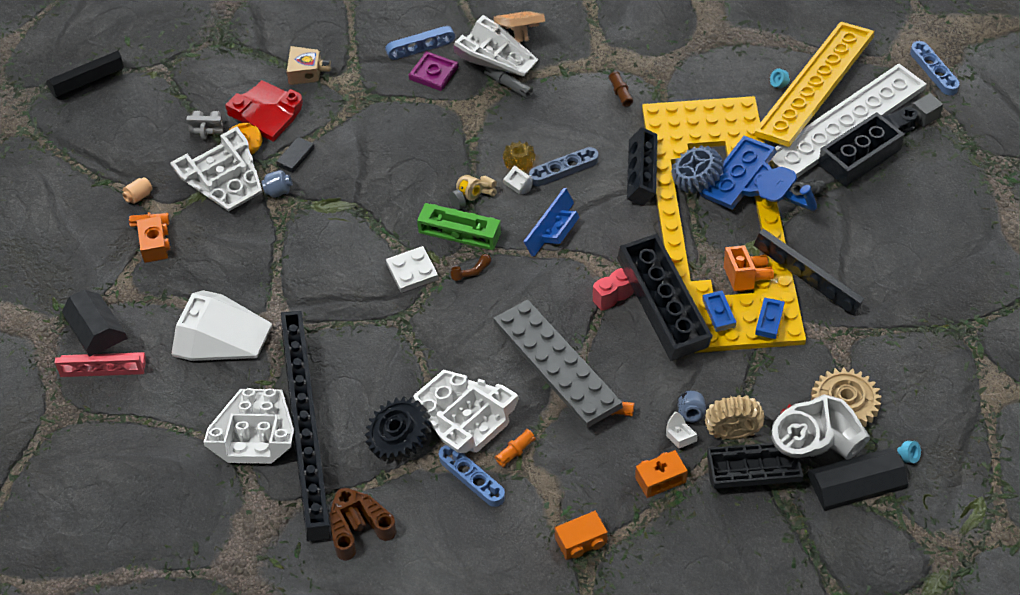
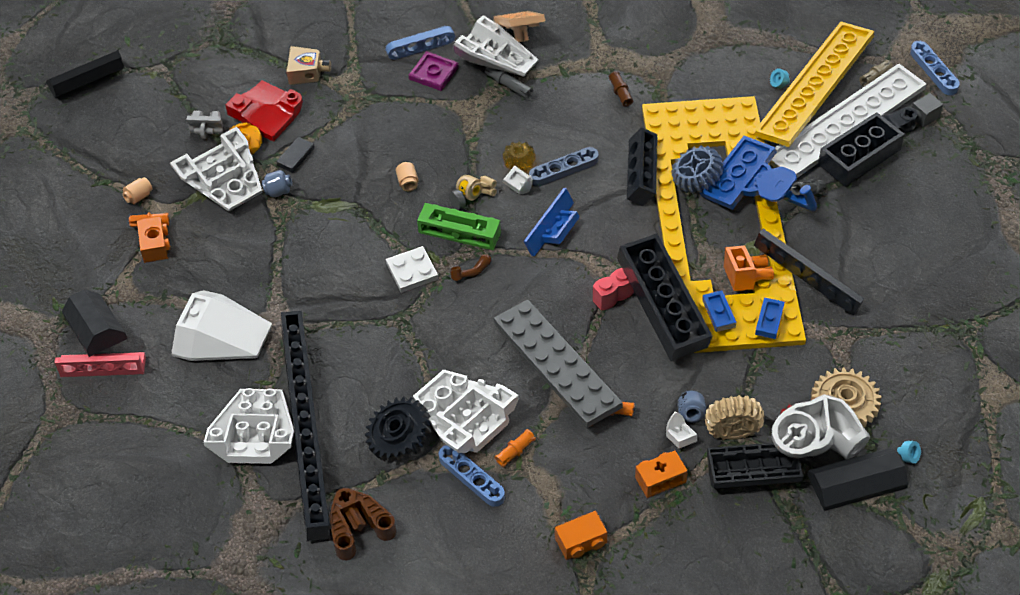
(407, 176): none -> light nougat brick
(875, 72): none -> dark tan pin

